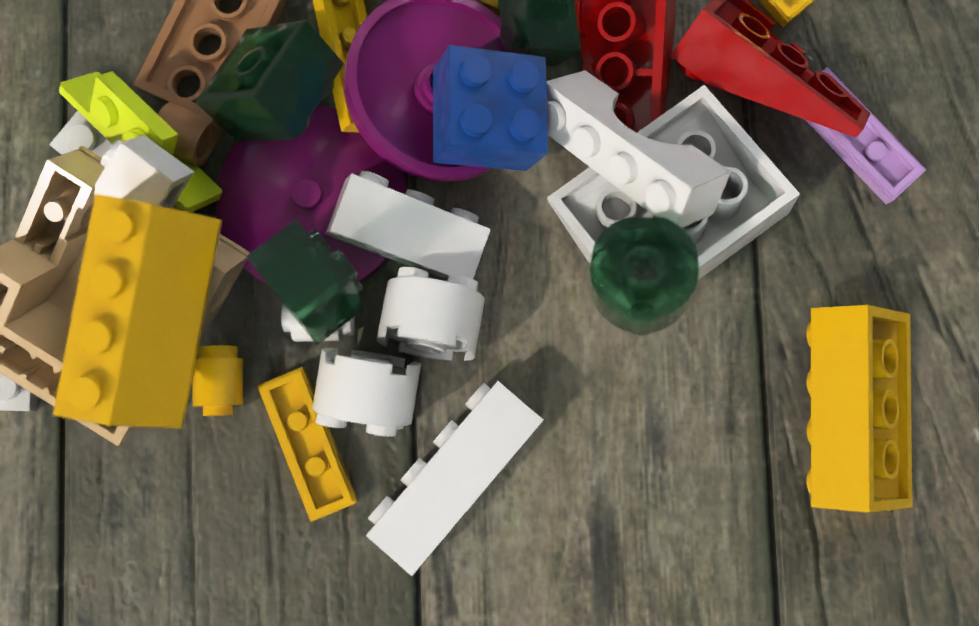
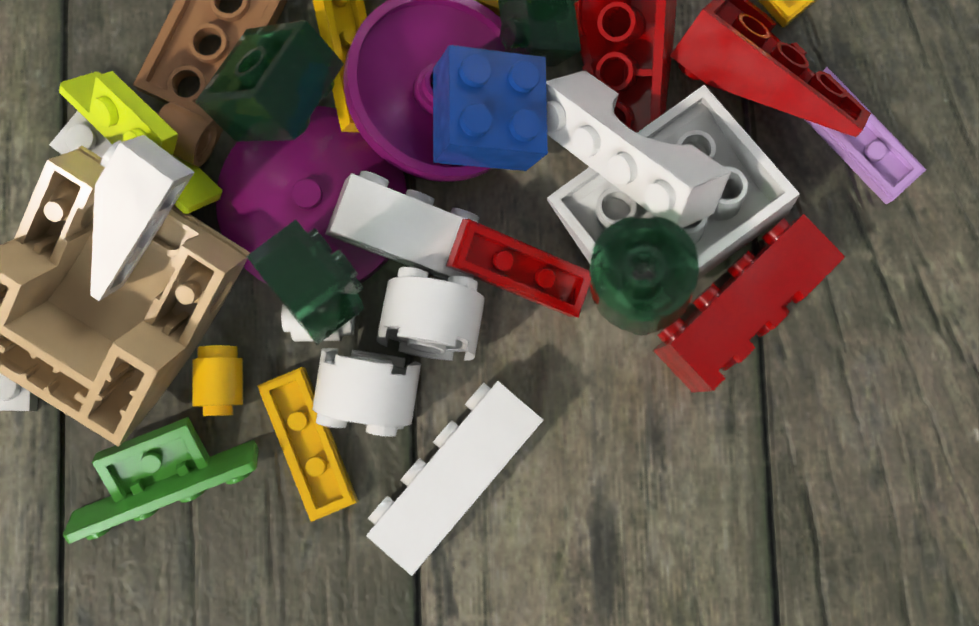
(137, 314): yellow slope -> none
(156, 472): none -> bright green bracket
(519, 268): none -> red tile
(747, 304): none -> red wedge
(860, 409): yellow slope -> none

